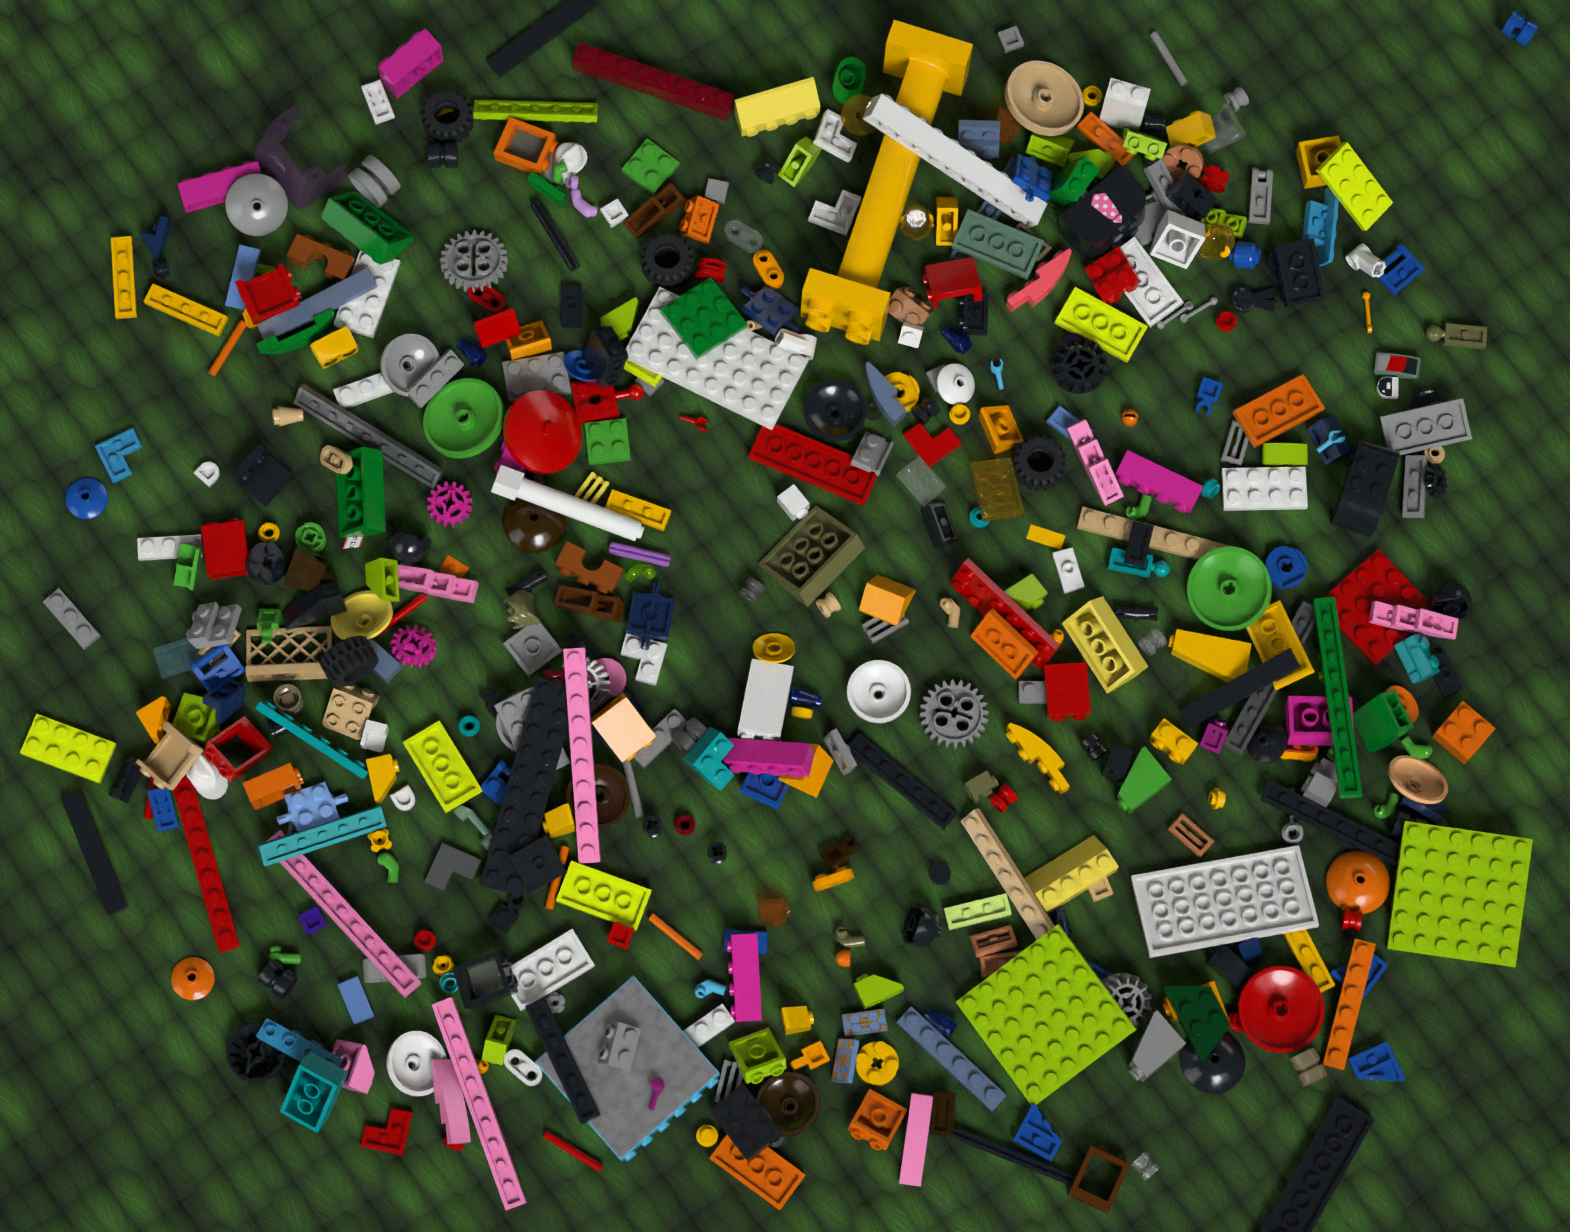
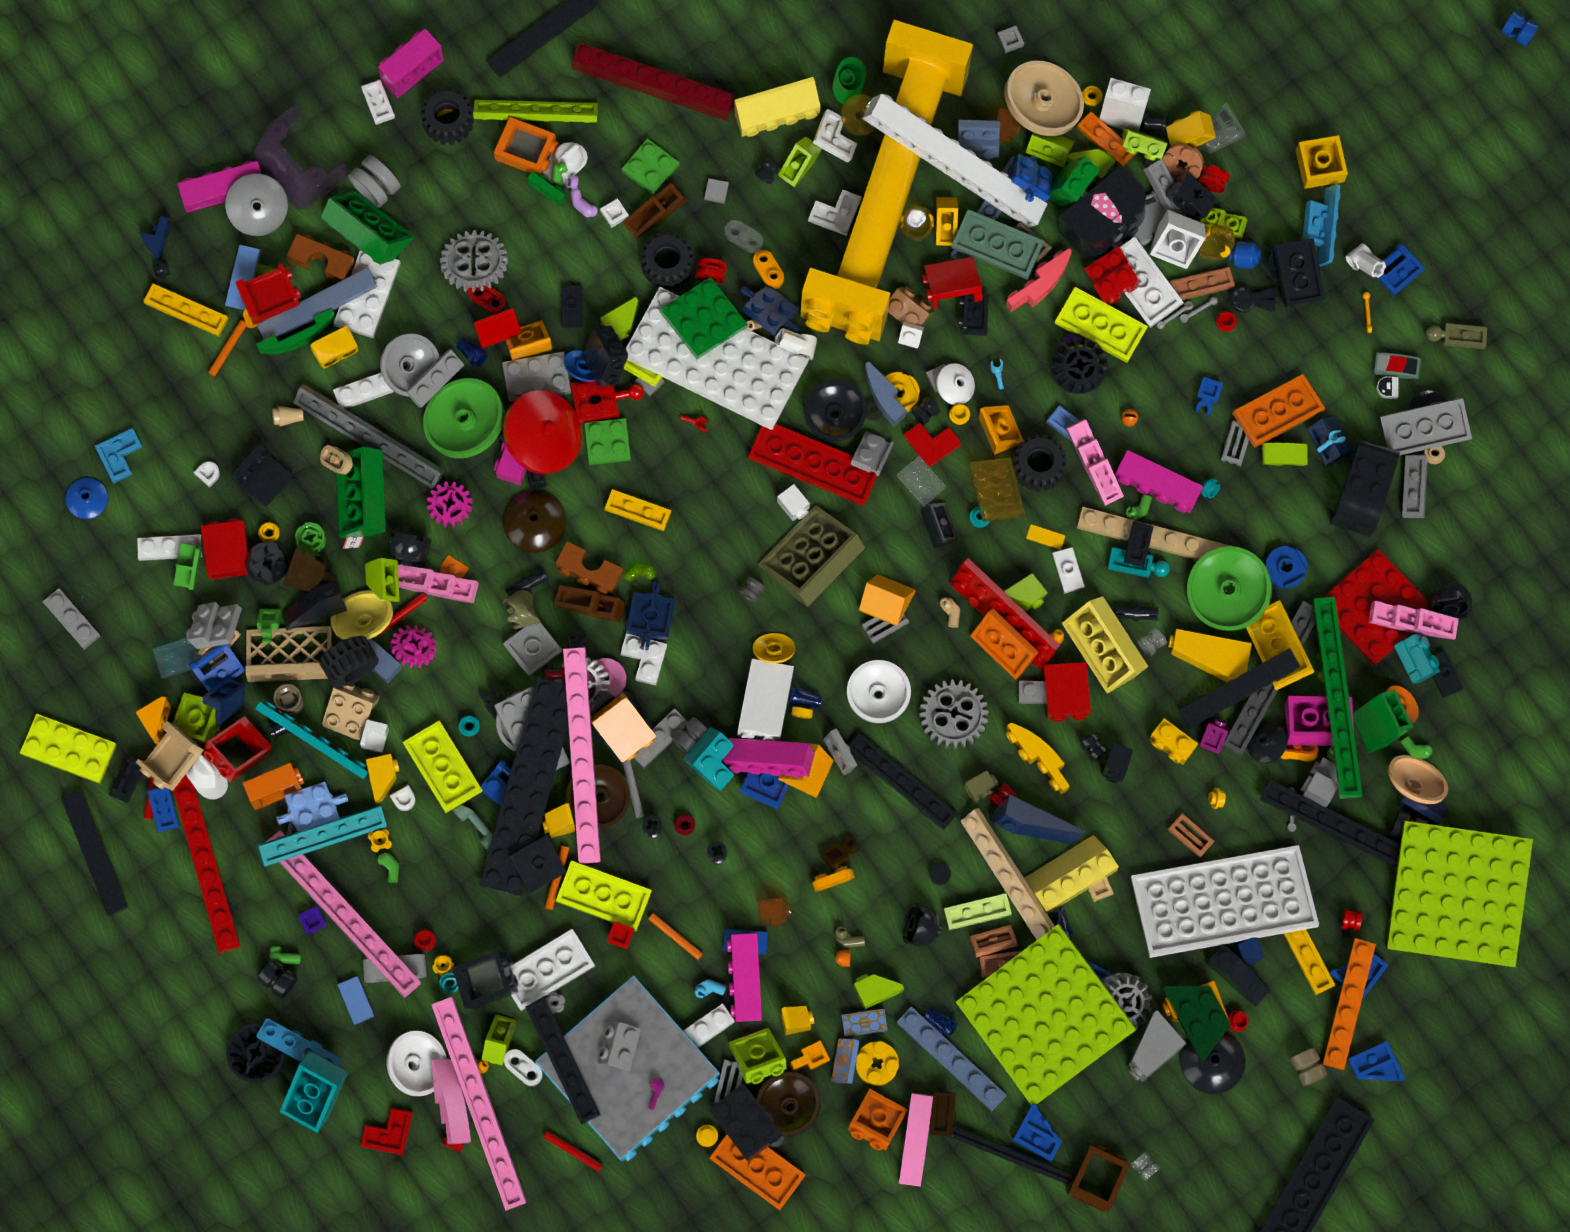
(123, 277): yellow plate -> none
(193, 989): orange dish -> none
(357, 1064): bright pink slope -> none
(442, 154): black wheel -> none
(449, 861): dark grey tile -> none
(505, 916): black plate -> none
(512, 484): white brick -> none
(555, 235): black axle -> none
(598, 480): light yellow tile -> none
(639, 554): medium lavender axle -> none
(698, 219): orange bracket -> none
(828, 605): tan wheel -> none
(958, 341): clear blue cone -> none
(1031, 821): none -> dark blue wedge
(1142, 782): bright green slope -> none
(1168, 58): light grey bar -> none
(1203, 283): none -> nougat tile
(1236, 99): light grey wheel -> none
(1260, 196): light grey plate -> none
(1264, 488): white plate -> none
(1280, 1009): red dish -> none
(1292, 839): light grey plate -> none
(1347, 892): orange dish -> none
(1354, 186): neon yellow plate -> none
(1387, 809): bright green arm -> none
(1435, 481): black gear -> none
(1463, 732): orange brick -> none

